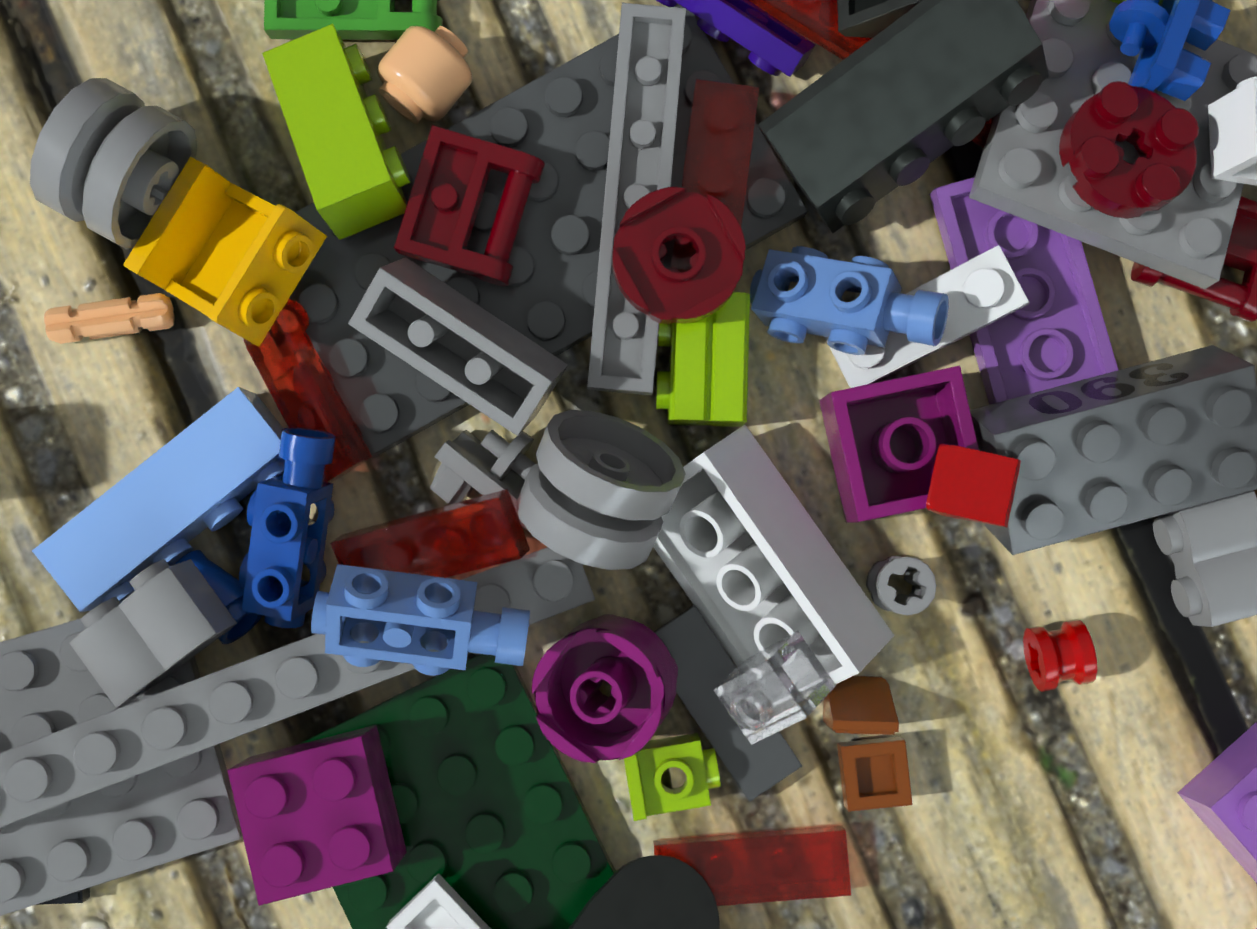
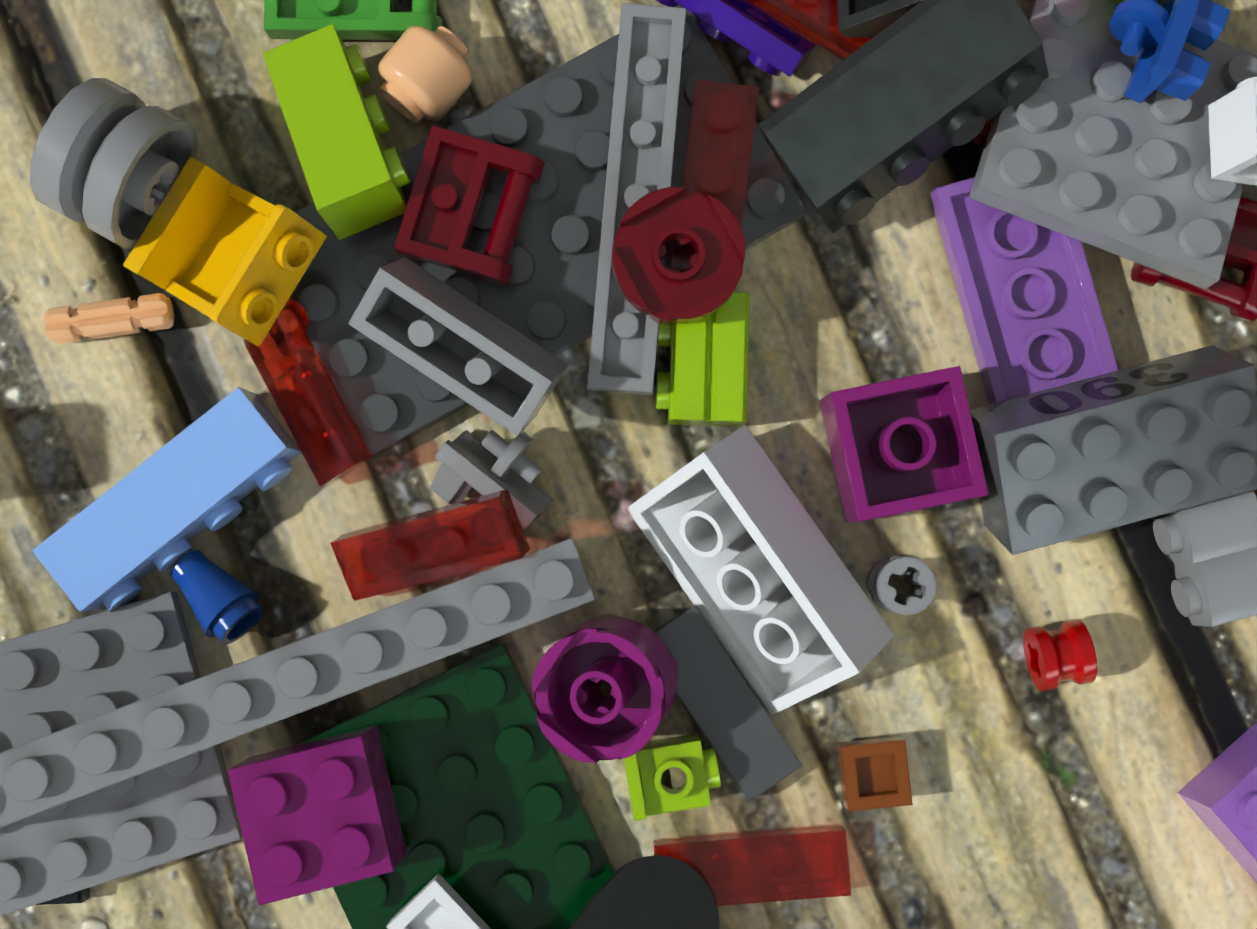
(151, 631): light grey brick -> none
(284, 533): blue brick -> none
(413, 614): medium blue brick -> none
(599, 489): light grey wheel -> none
(775, 688): clear brick -> none
(818, 307): medium blue brick -> none
(861, 707): dark orange slope -> none
(973, 485): red slope -> none
(977, 295): white plate -> none
(1156, 130): dark red plate -> none

